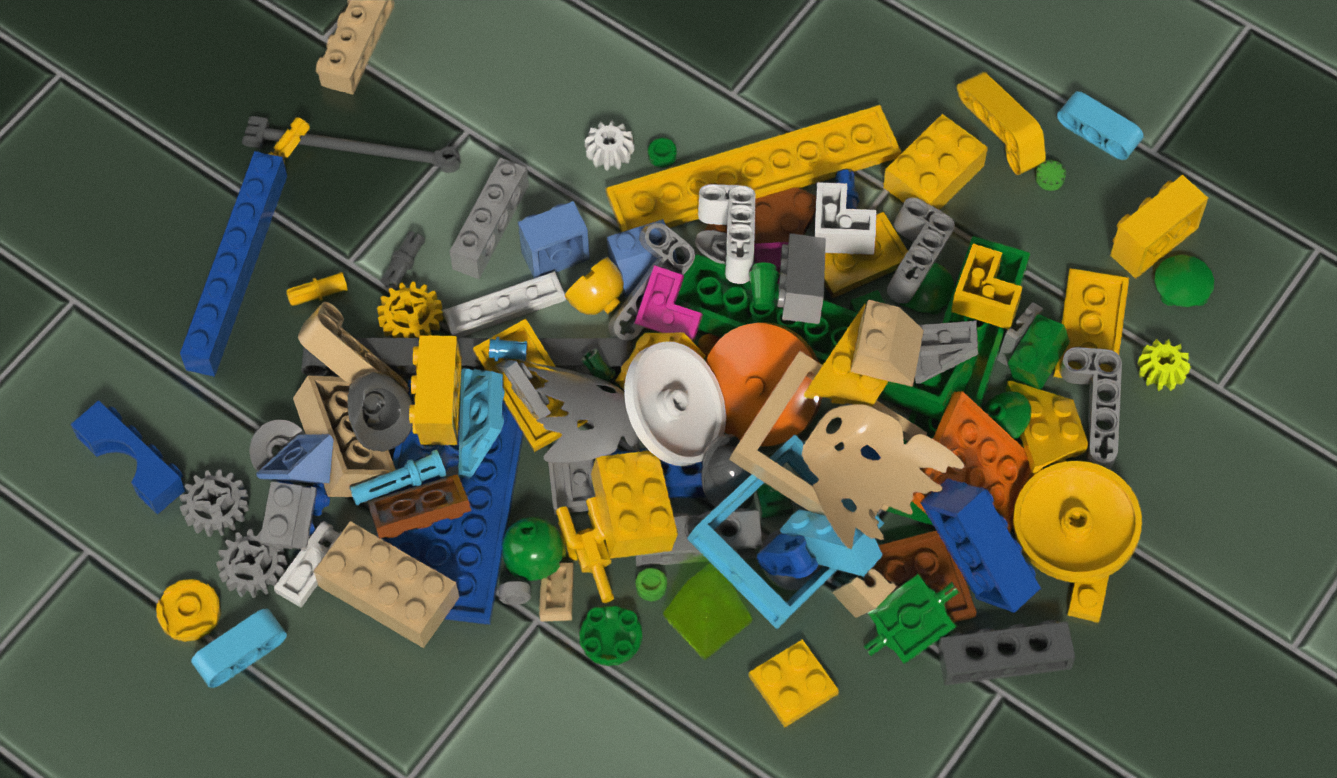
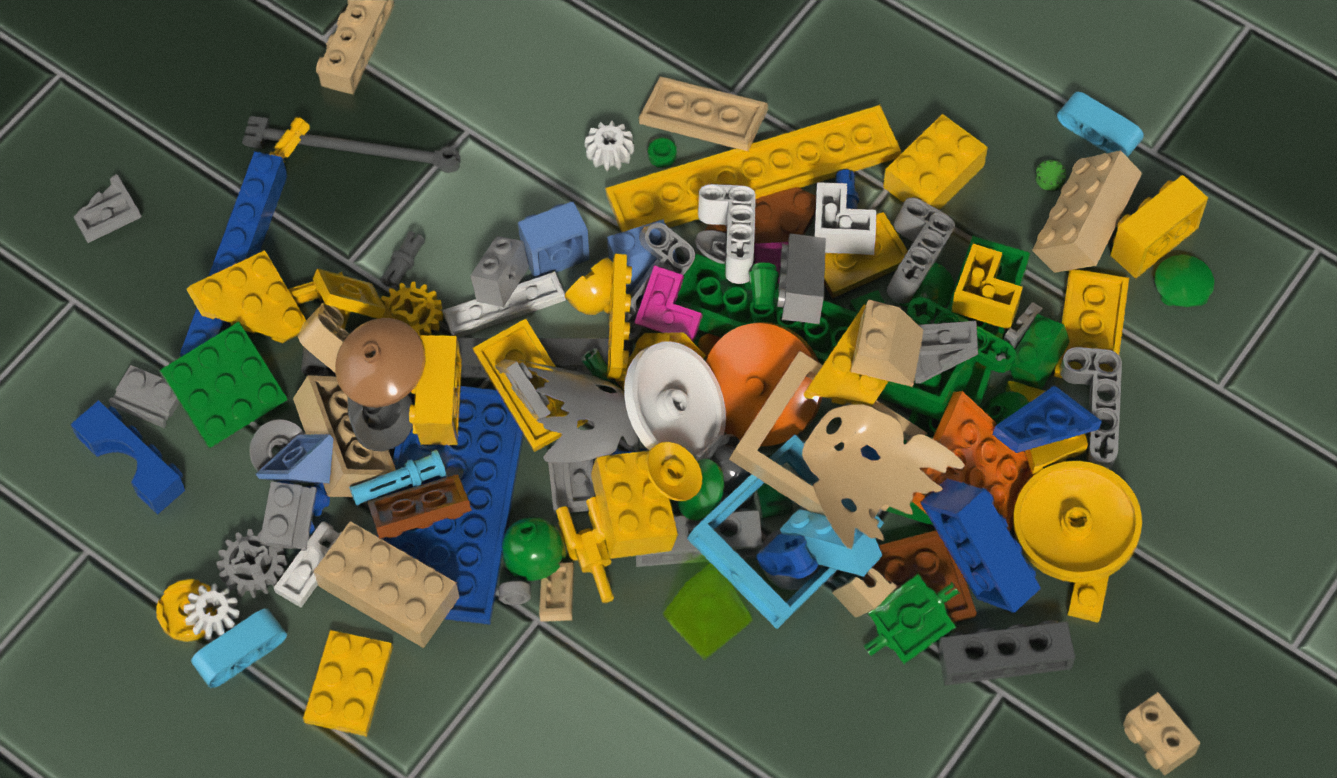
(107, 211): none -> light grey wing
(145, 396): none -> light grey plate
(200, 499): light grey gear -> none
(204, 621): none -> white gear
(223, 385): none -> green plate
(250, 295): none -> yellow plate
(348, 295): none -> yellow tile
(348, 683): none -> yellow plate
(390, 372): none -> medium nougat dish
(479, 417): medium azure wing -> none
(489, 218): light grey brick -> none
(499, 271): none -> light grey brick
(507, 349): dark azure pin -> none
(610, 635): green dish -> none
(618, 328): none -> yellow plate
(651, 584): bright green tile -> none
(674, 471): none -> yellow dish
(703, 113): none -> tan tile
(709, 495): none -> green dish
(793, 683): yellow plate -> none
(943, 315): none -> green beam
(1006, 119): yellow beam -> none
(1045, 421): none -> blue wing
(1087, 211): none -> tan brick
(1160, 734): none -> tan brick
(1163, 365): neon yellow gear -> none

